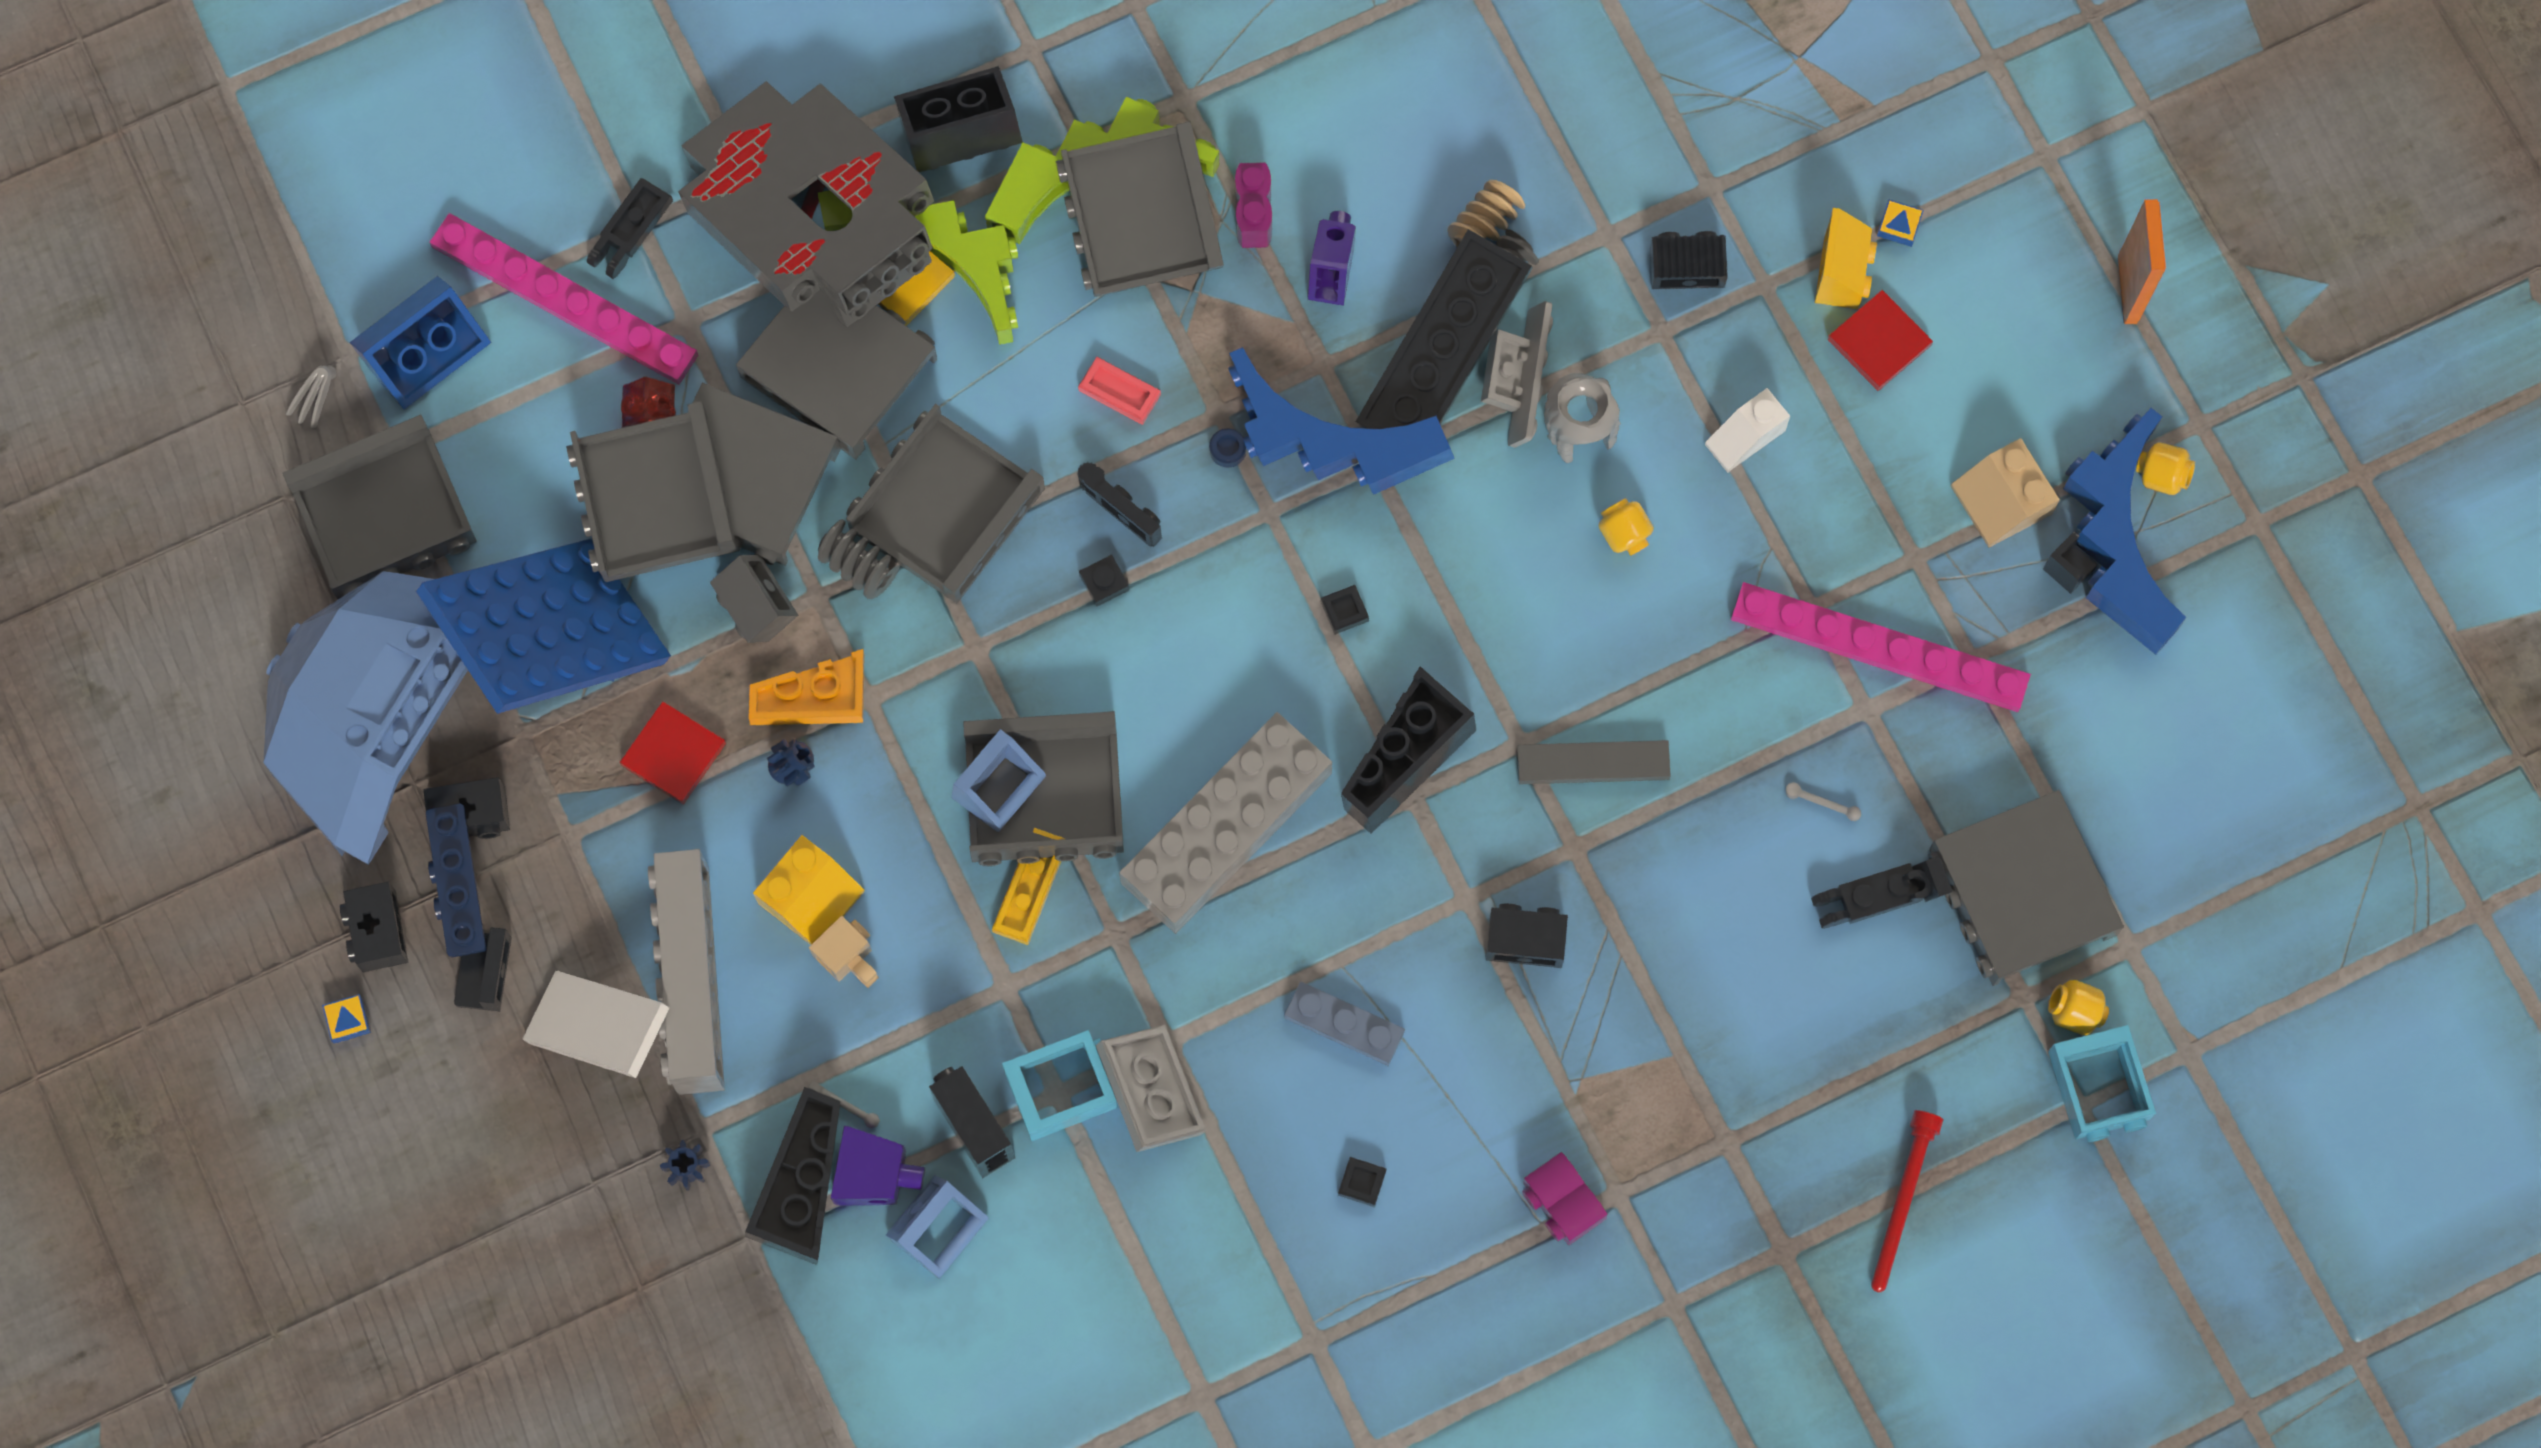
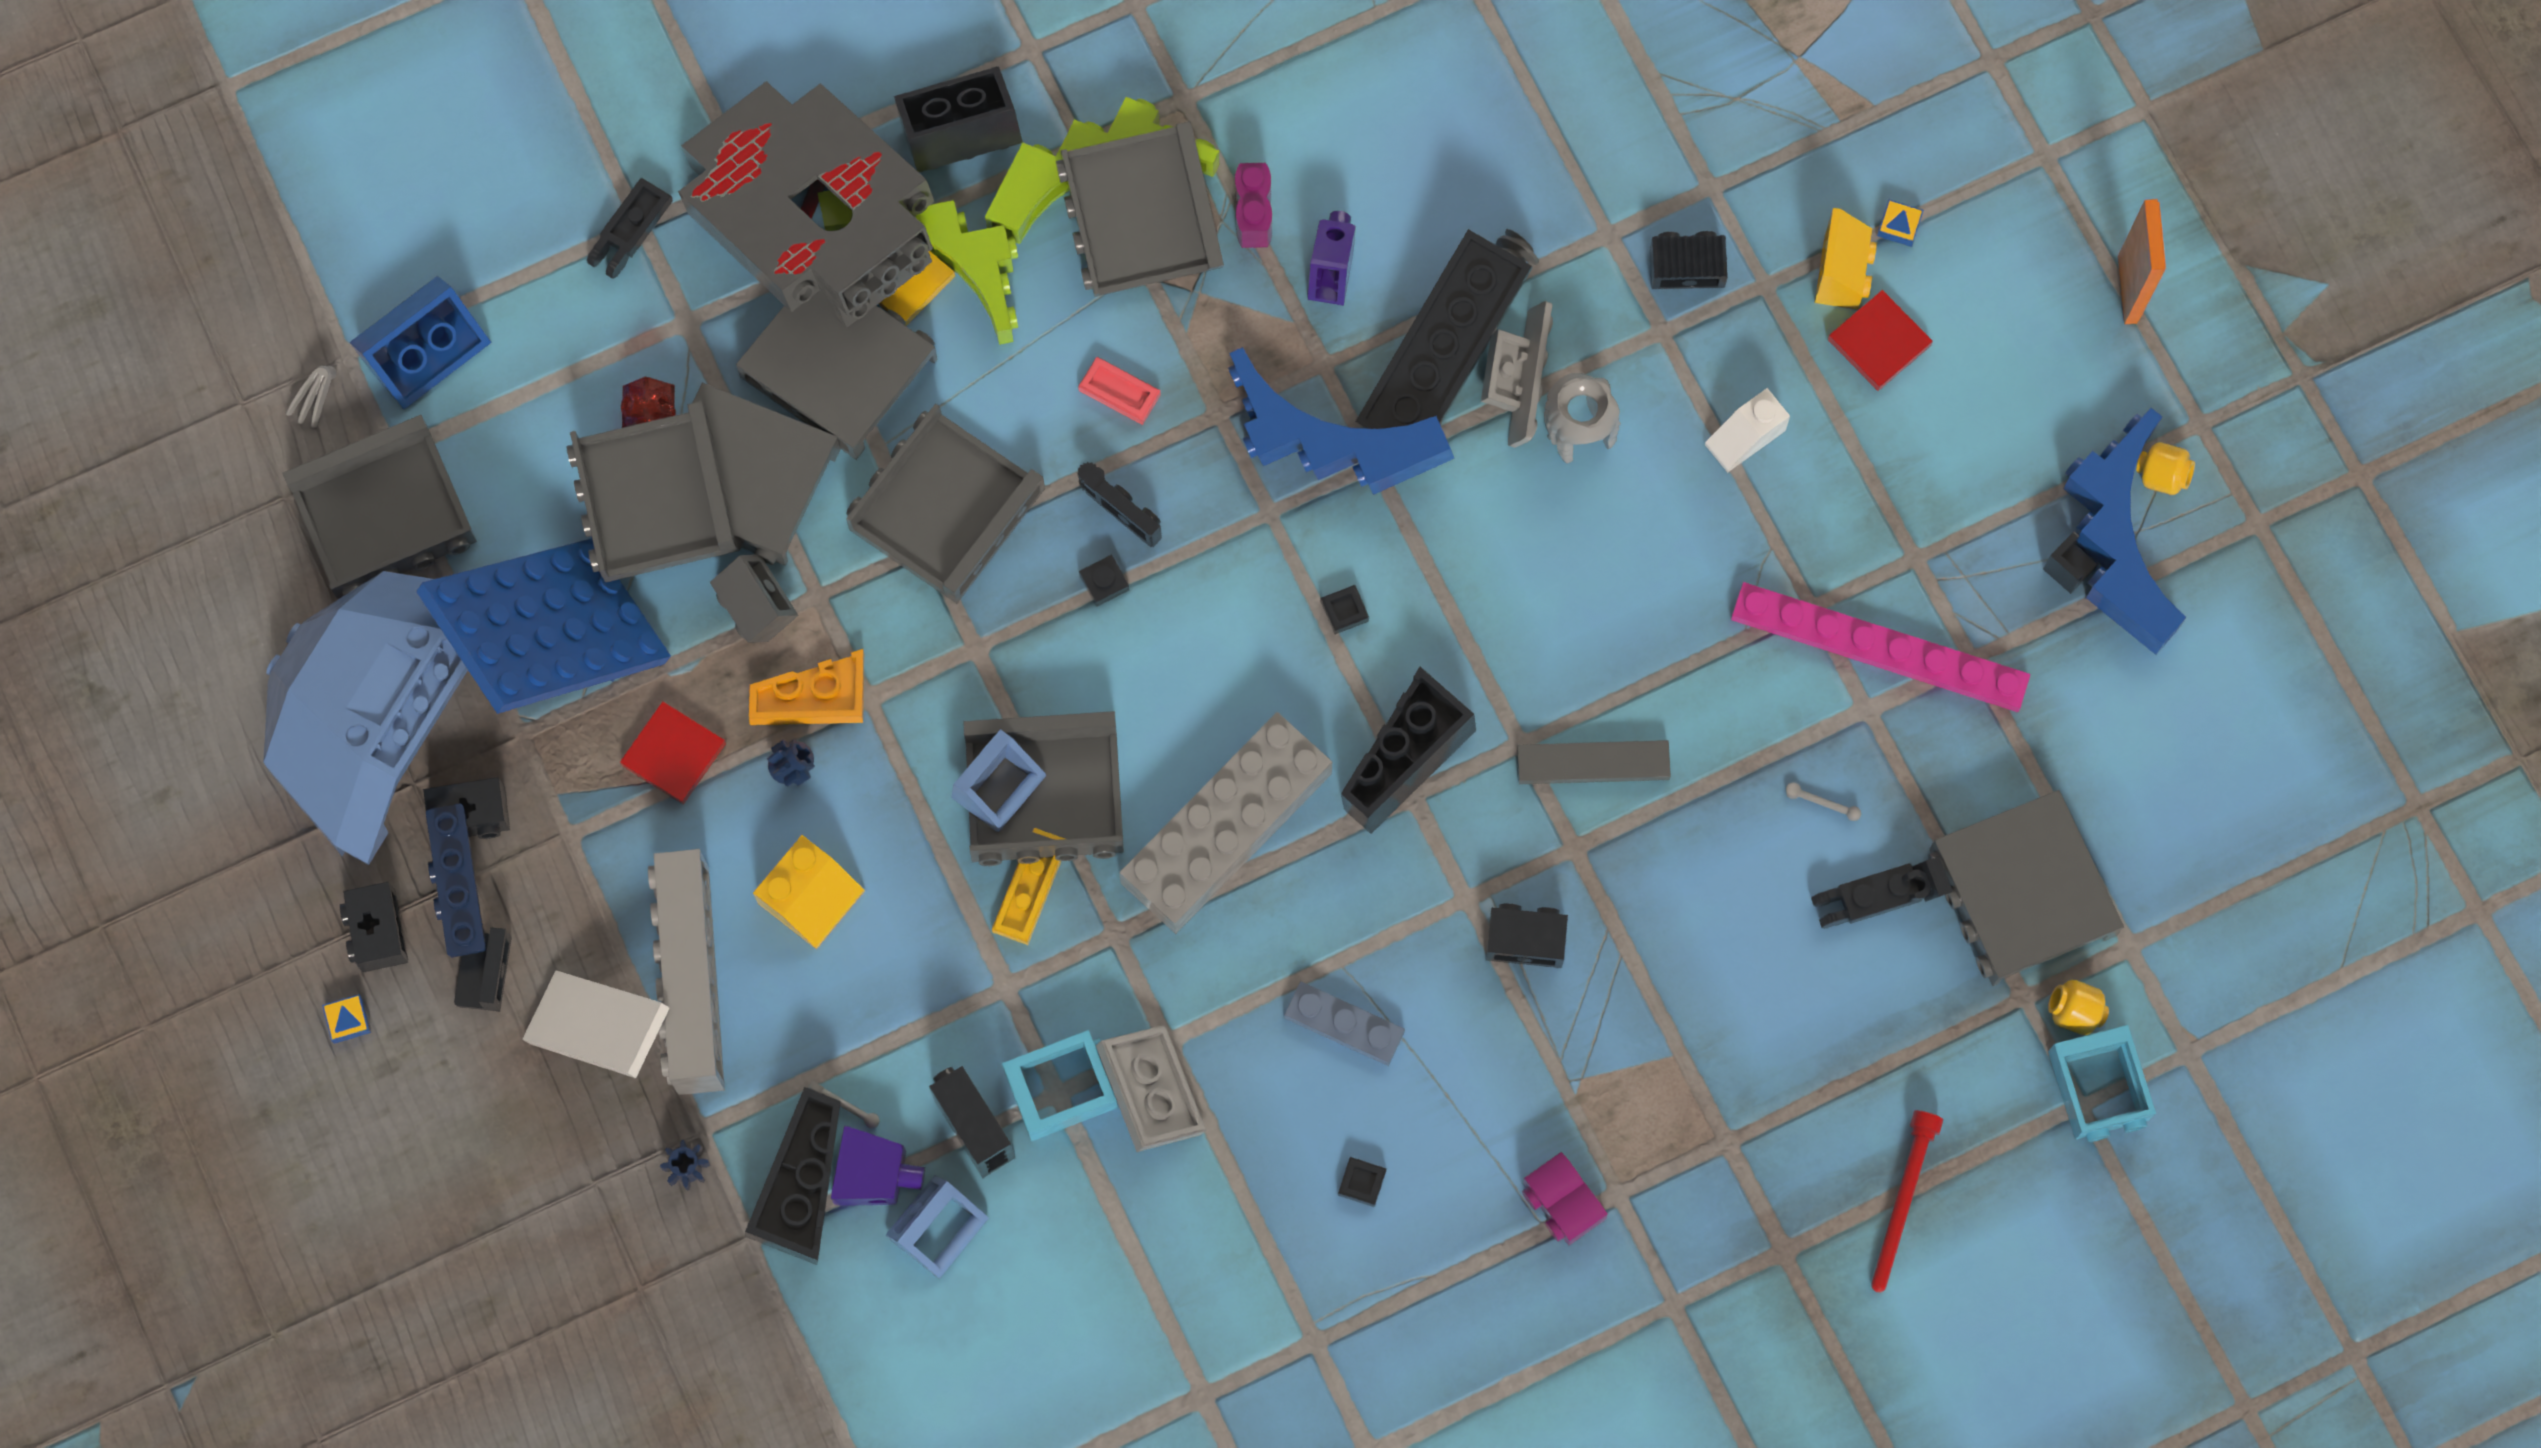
(564, 298): dark pink plate -> none
(843, 950): tan brick -> none
(855, 561): dark grey piece -> none
(1227, 448): dark blue tile -> none
(1487, 212): tan piece -> none
(1626, 527): yellow head -> none
(2005, 493): tan slope -> none

